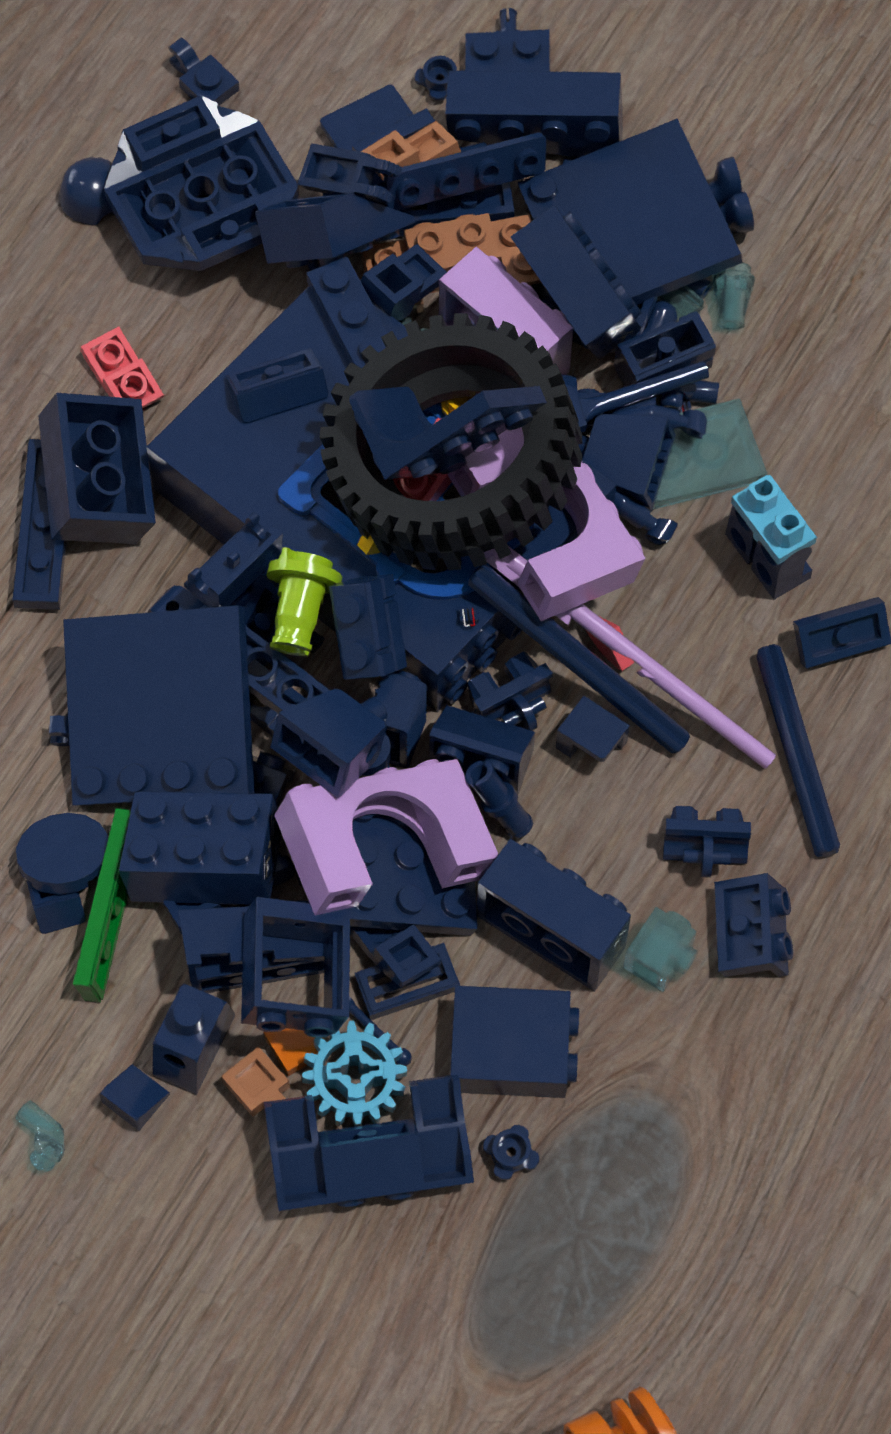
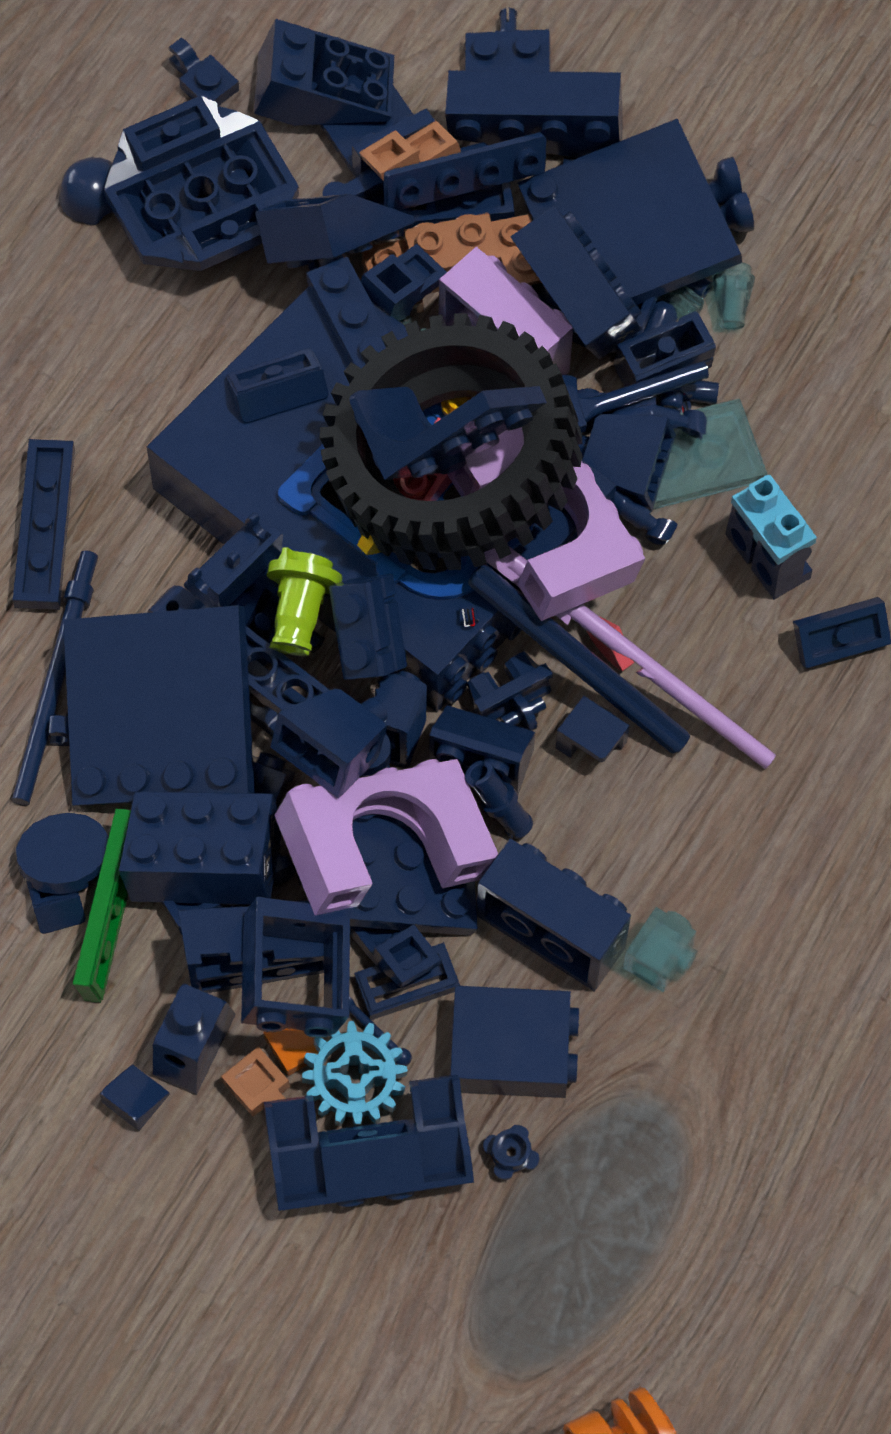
(47, 1136): clear light blue arm -> none
(77, 598): none -> dark blue bar
(96, 469): dark blue brick -> none
(120, 369): coral slope -> none
(321, 78): none -> dark blue slope
(346, 172): dark blue hinge -> none
(433, 68): dark blue plate -> none
(706, 840): dark blue hips -> none
(752, 926): dark blue bracket -> none
(798, 751): dark blue axle -> none

